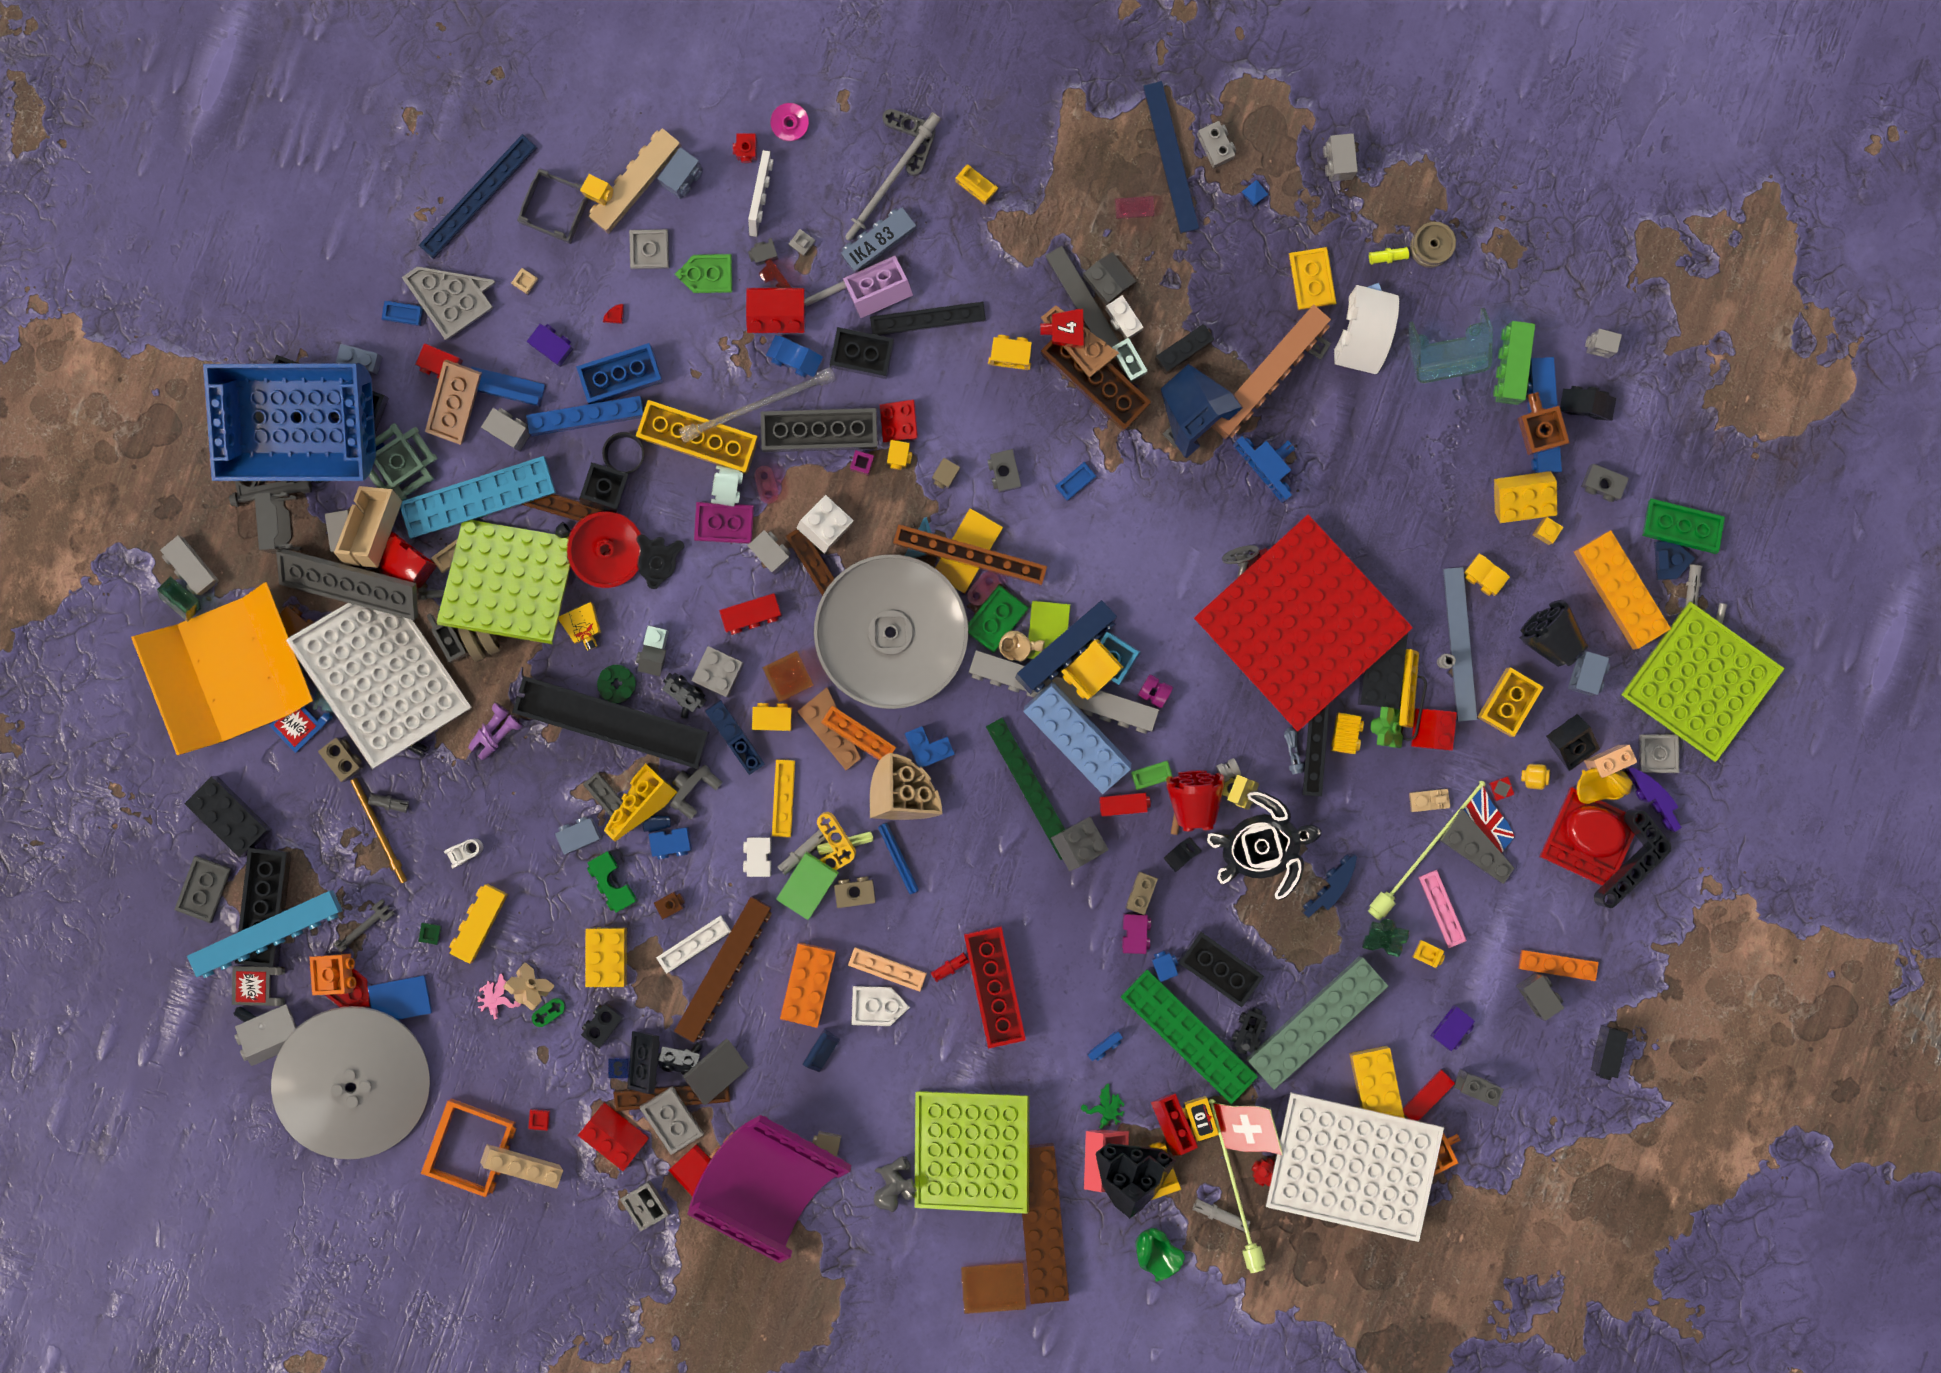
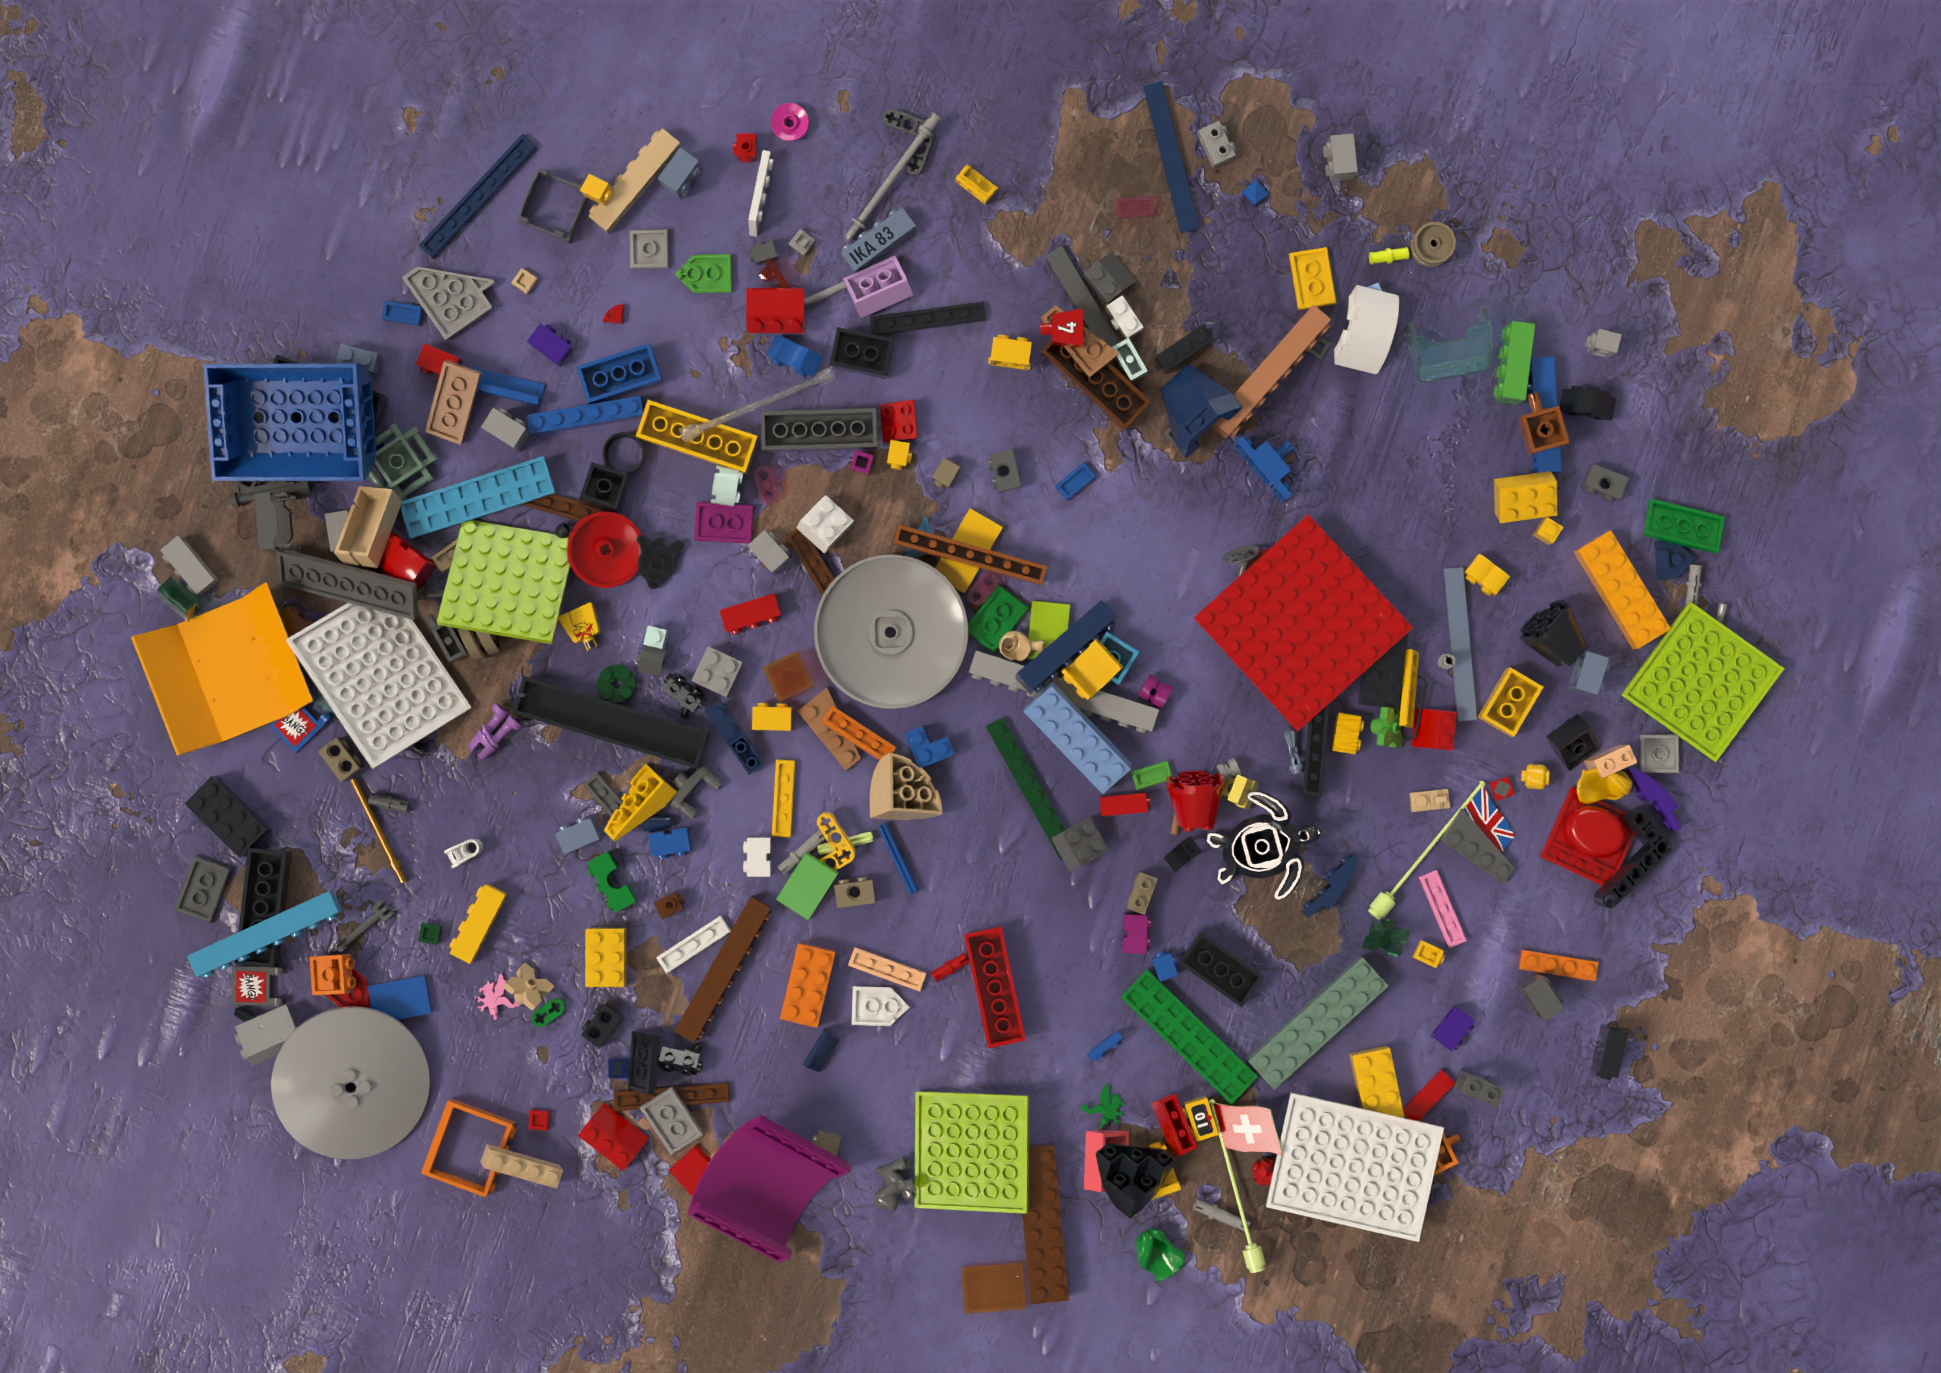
(645, 1205): brick -> none
(715, 1072): dark grey tile -> none
(1247, 1036): black brick -> none

